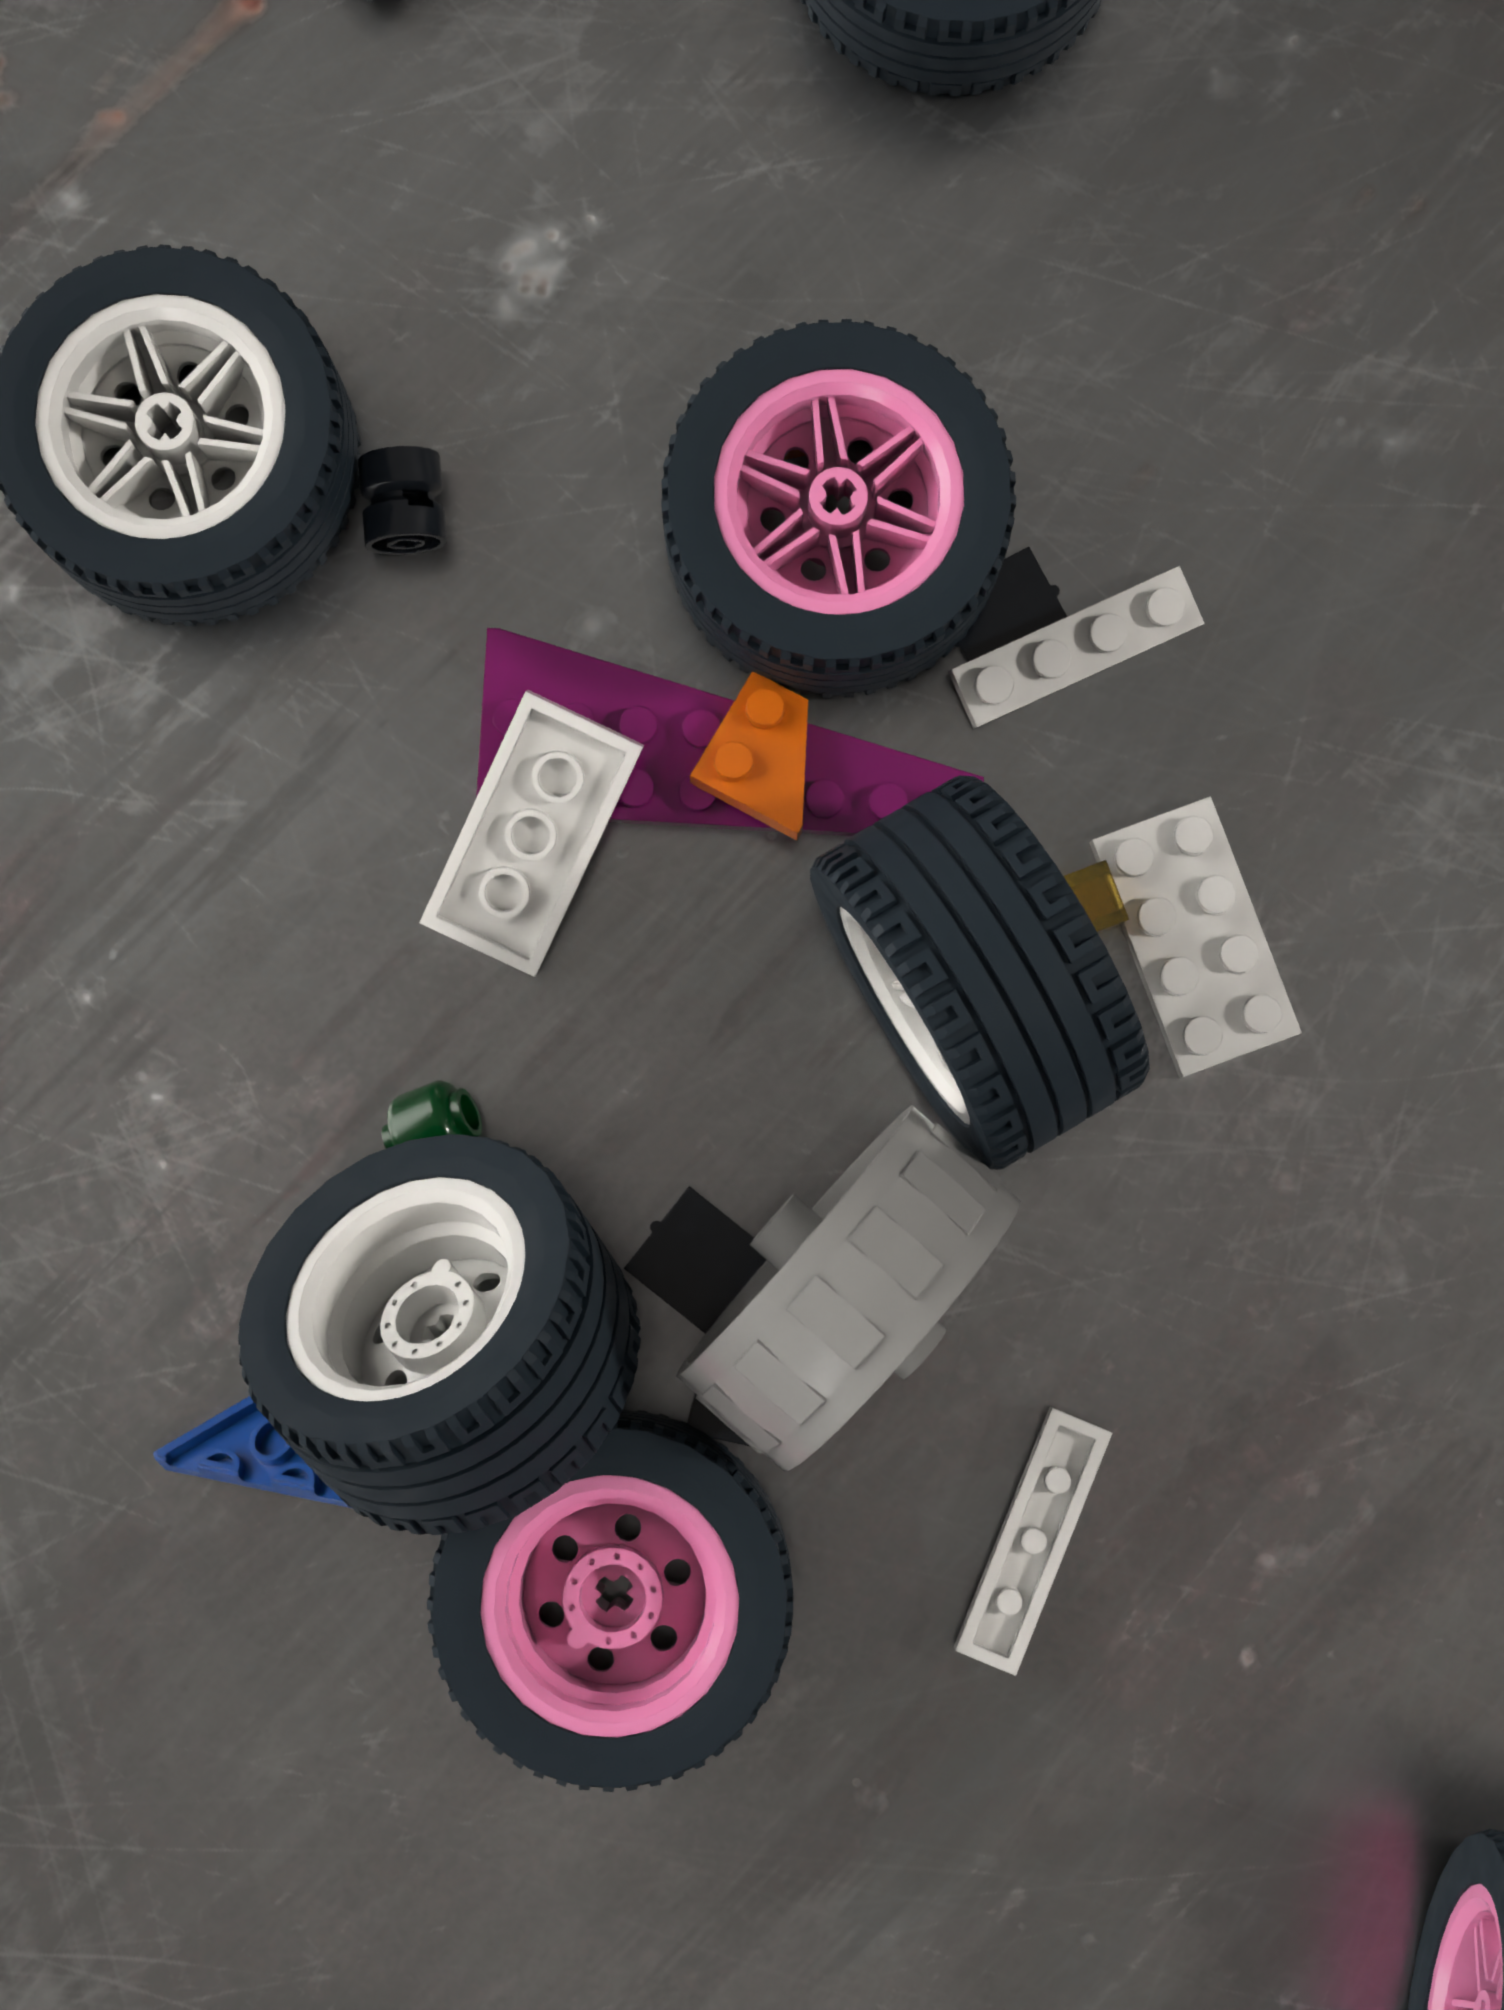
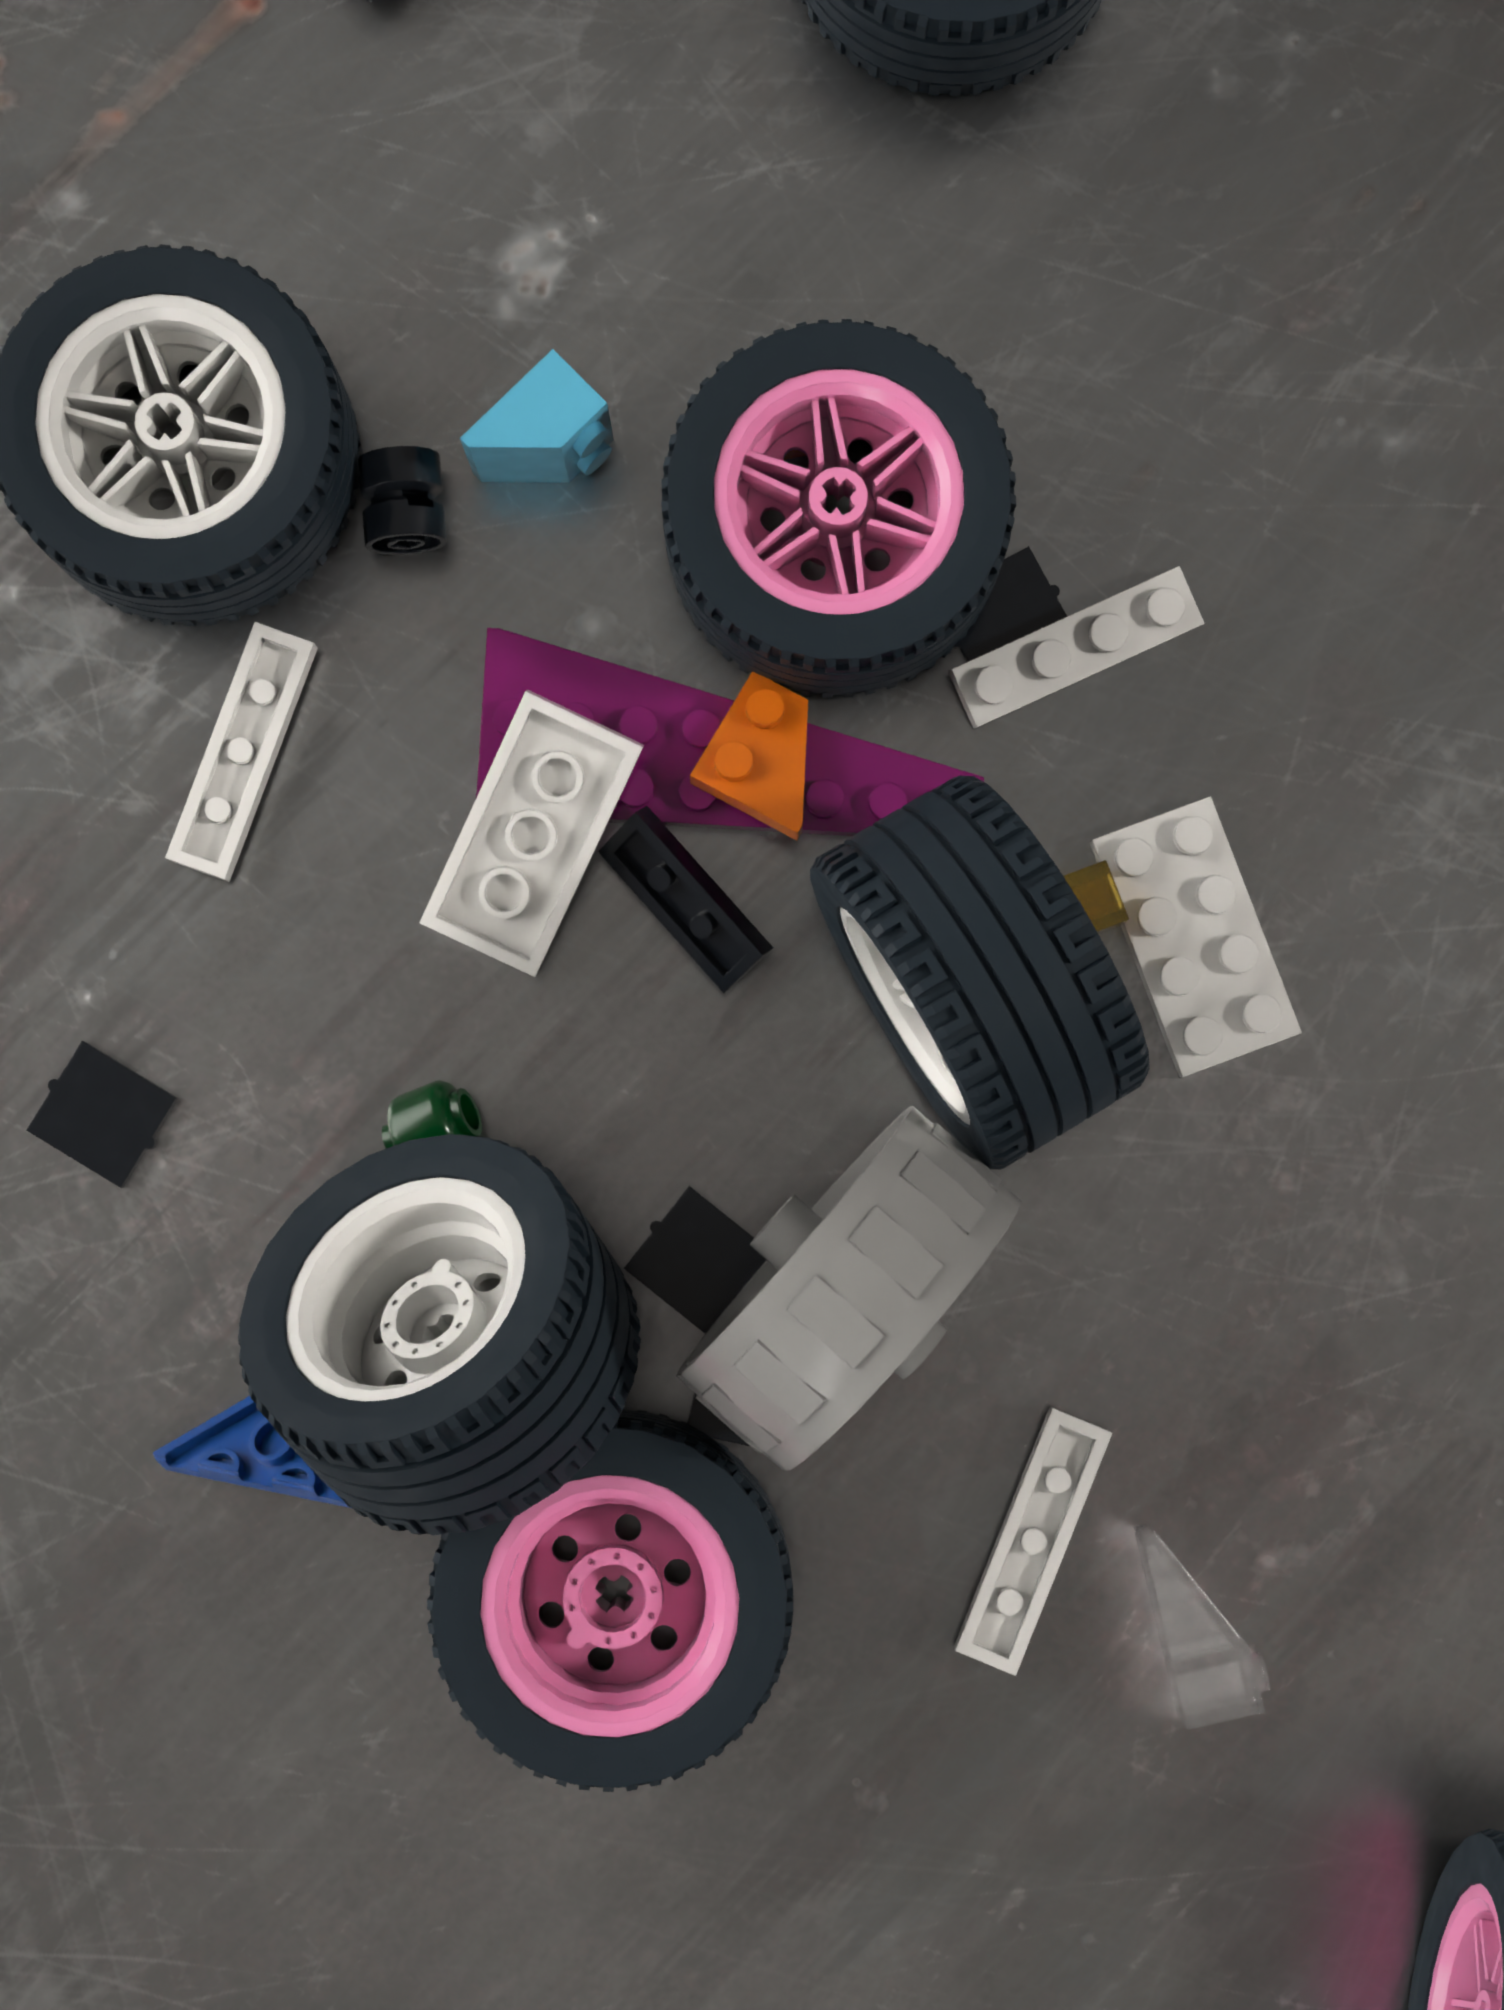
(102, 1114): none -> black piece
(241, 752): none -> white plate
(541, 429): none -> medium azure slope
(685, 899): none -> black plate
(1204, 1655): none -> clear slope

